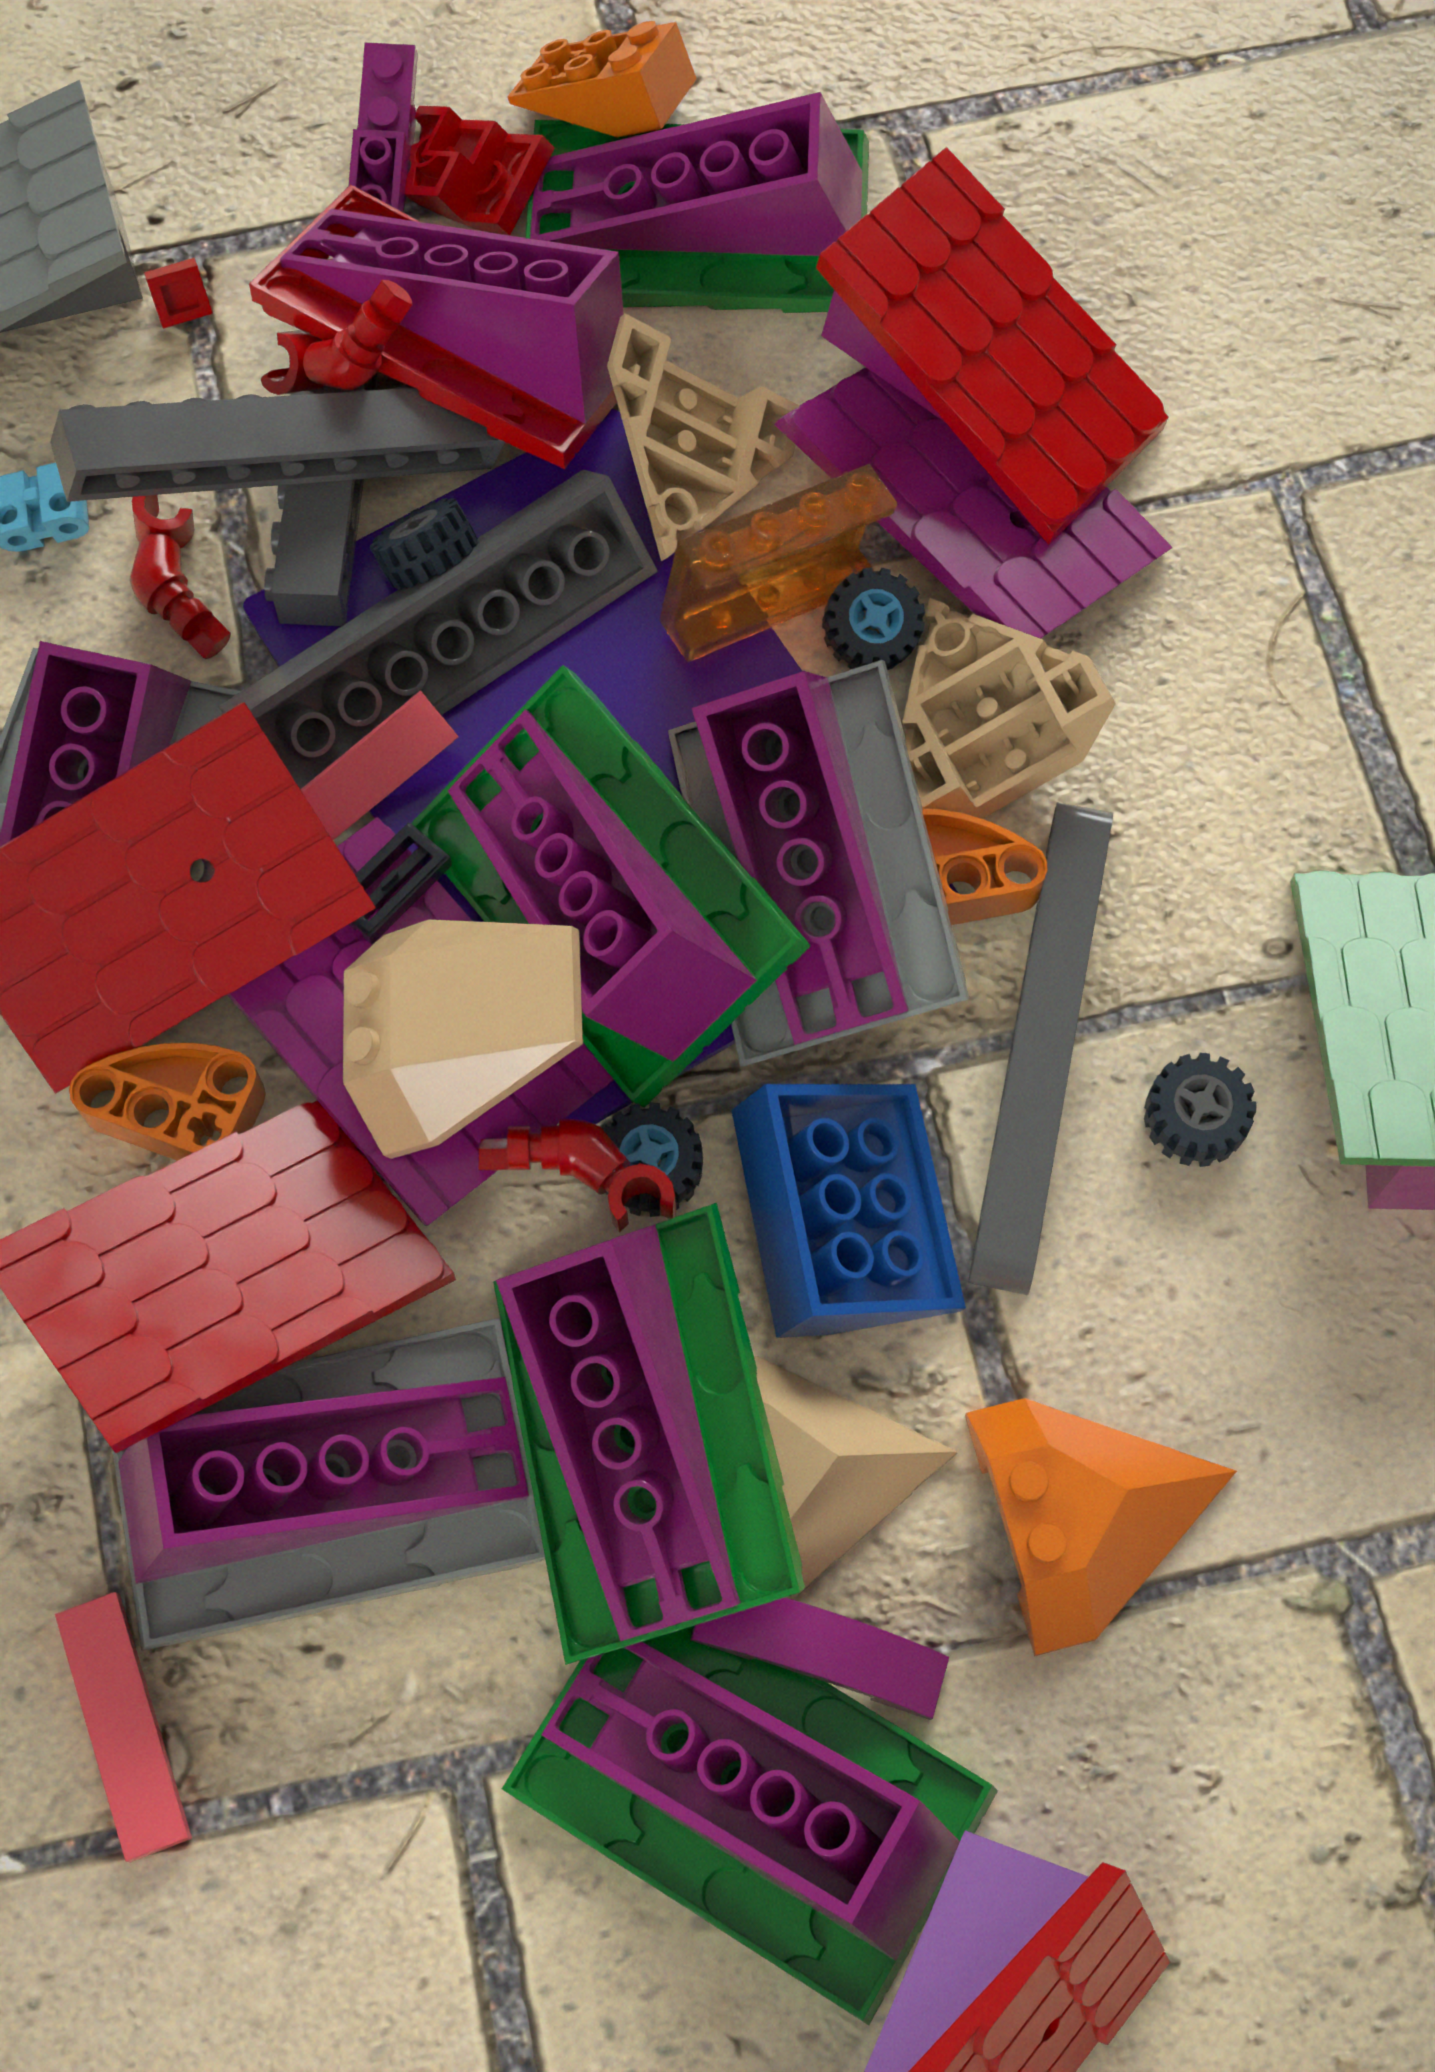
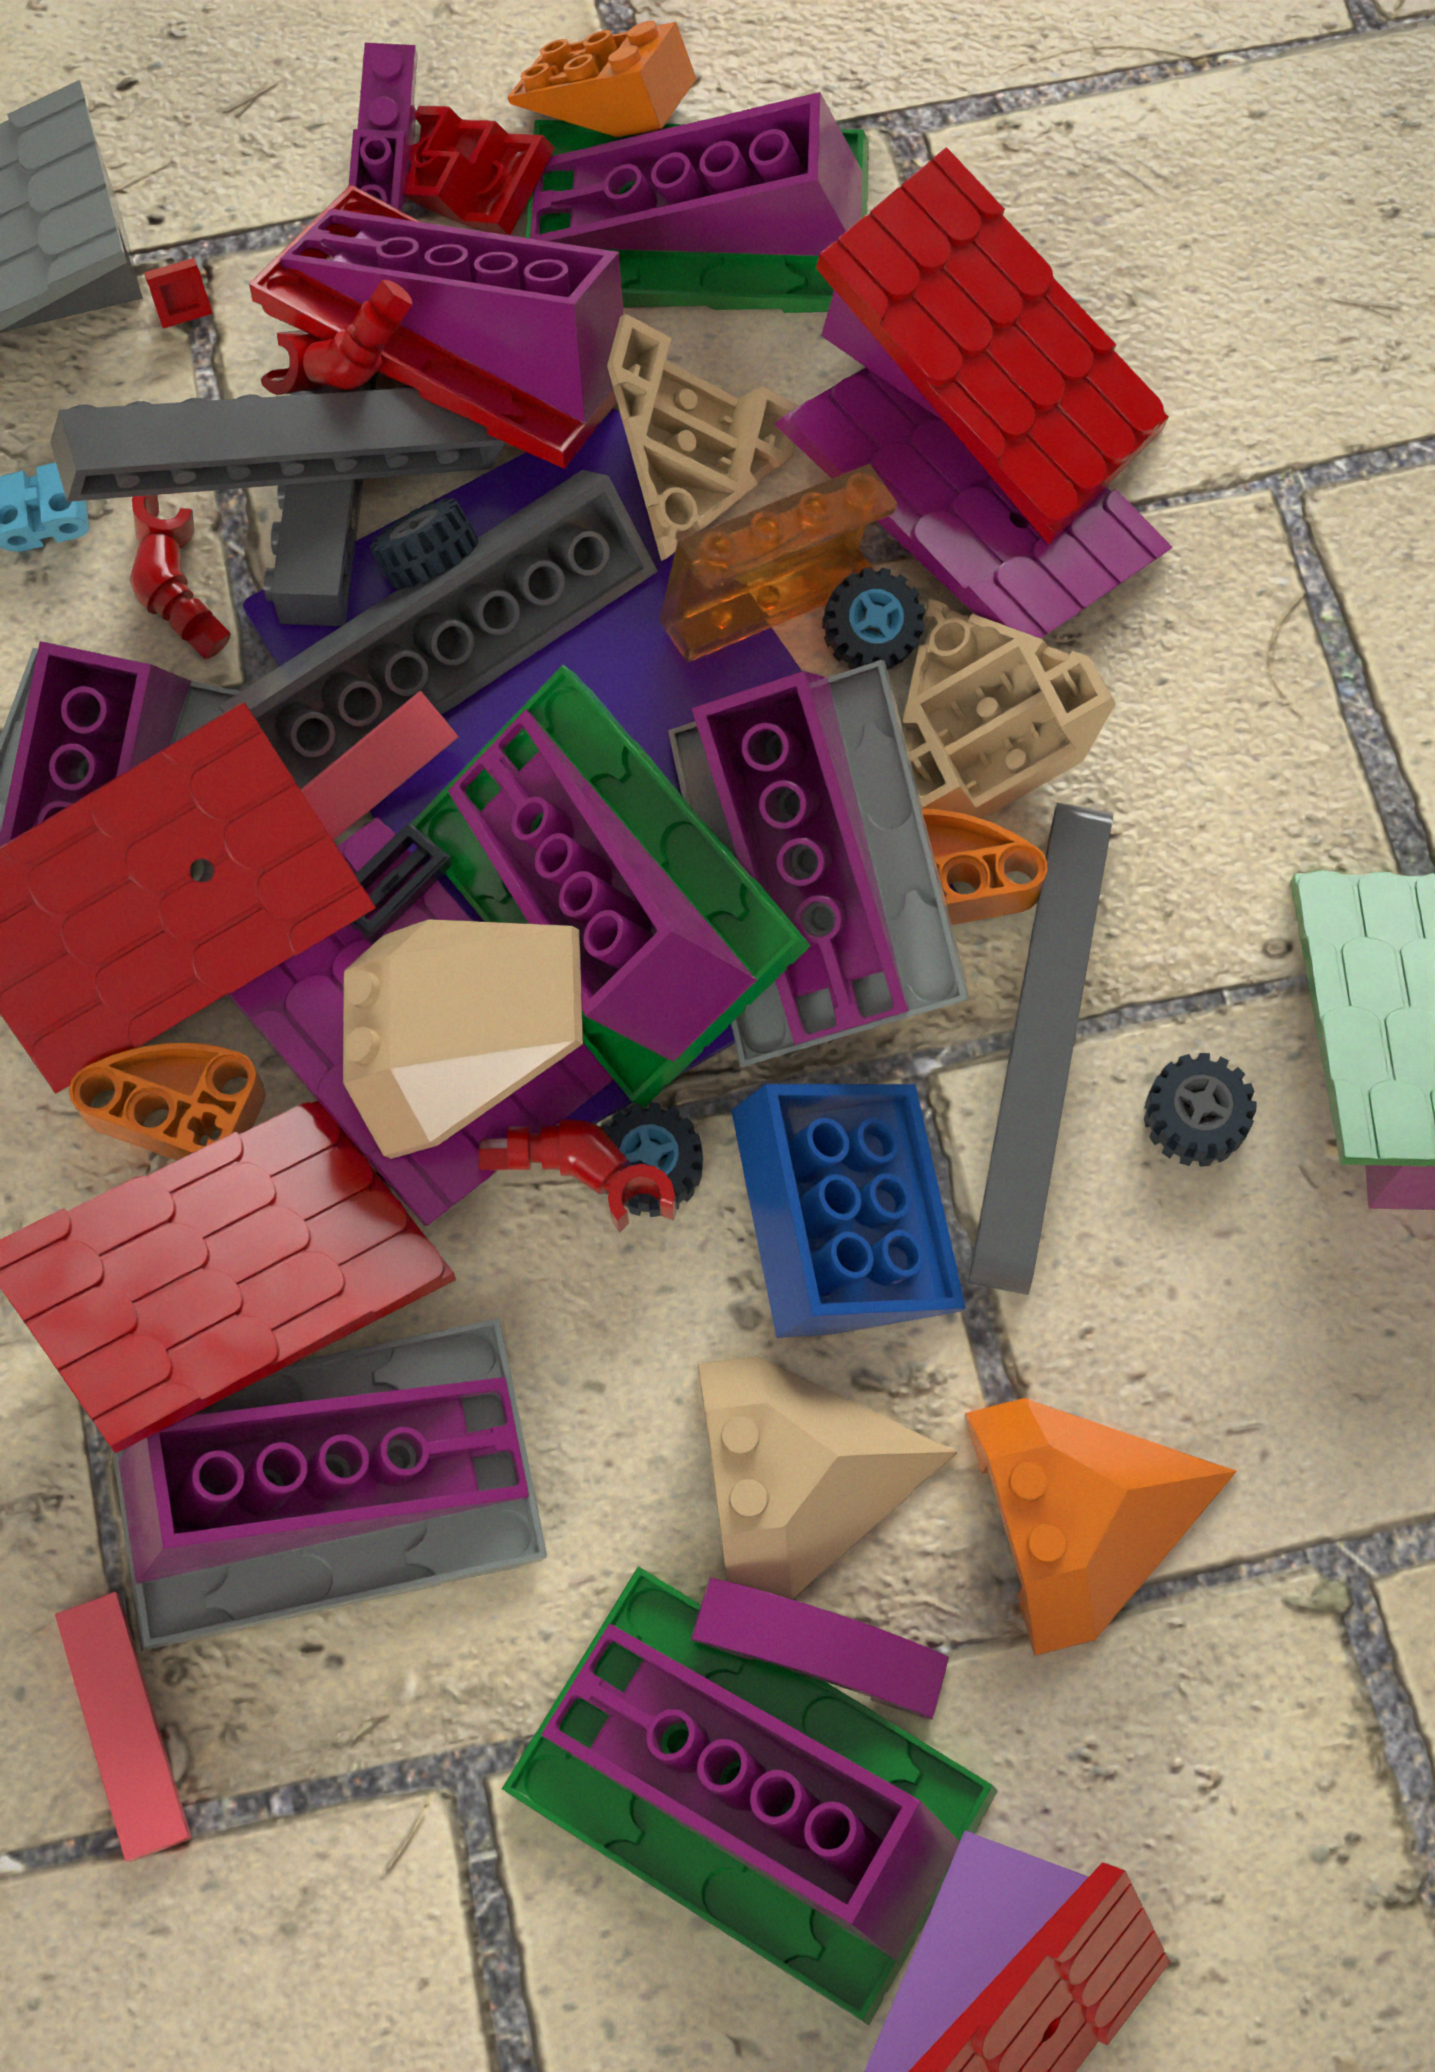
(646, 1436): piece -> none

